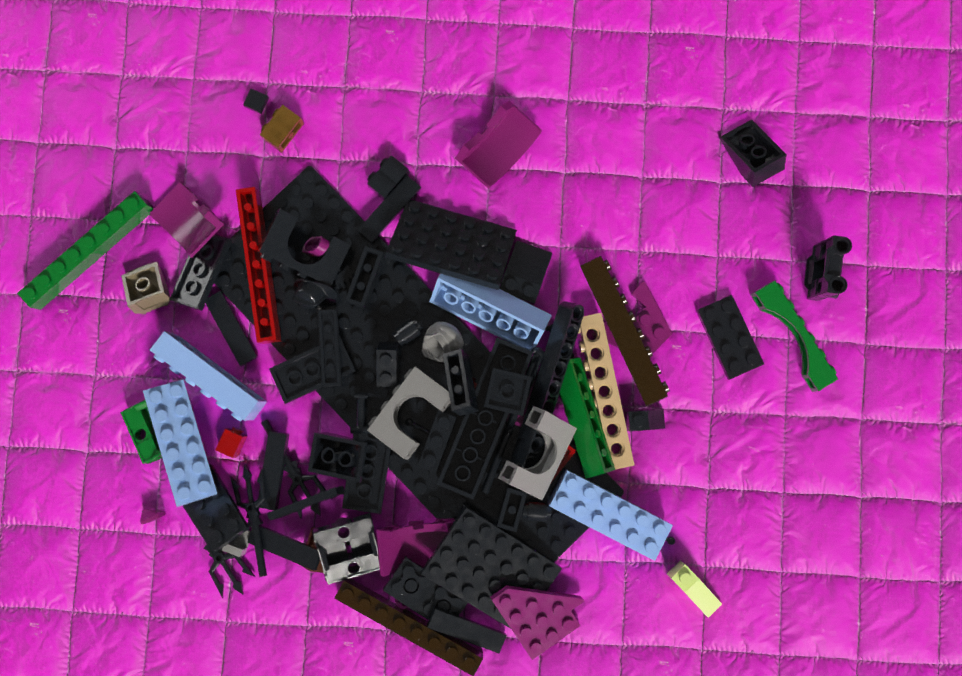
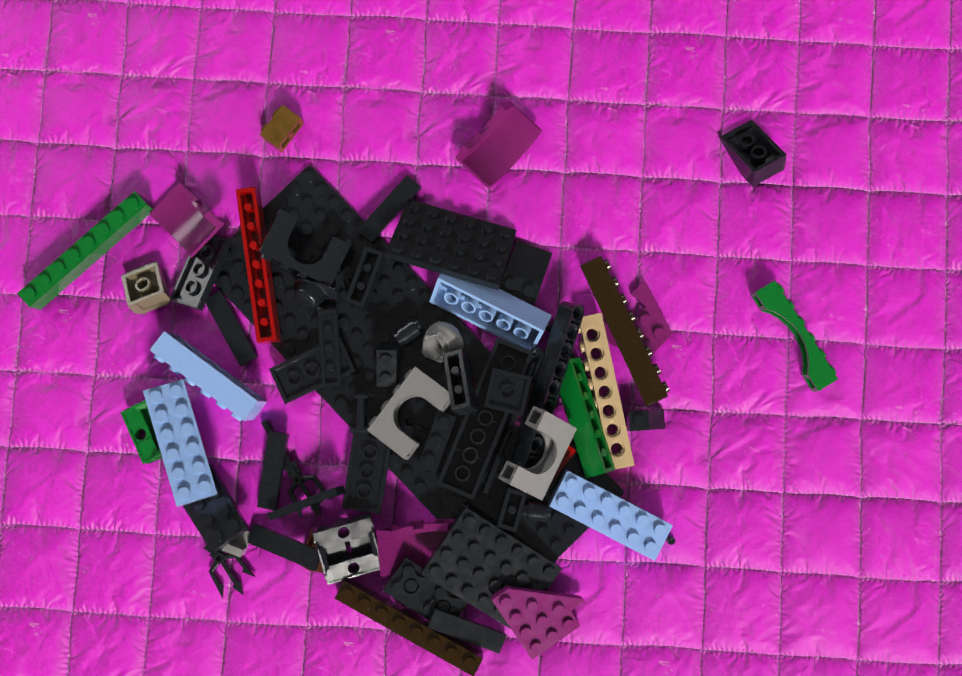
(150, 515): magenta slope -> none
(231, 442): red brick -> none
(253, 514): black piece -> none
(256, 101): black tile -> none
(316, 246): magenta beam -> none
(337, 456): black slope -> none
(387, 177): black brick -> none
(694, 588): yellowish green slope -> none
(730, 337): black plate -> none
(825, 268): black piece -> none

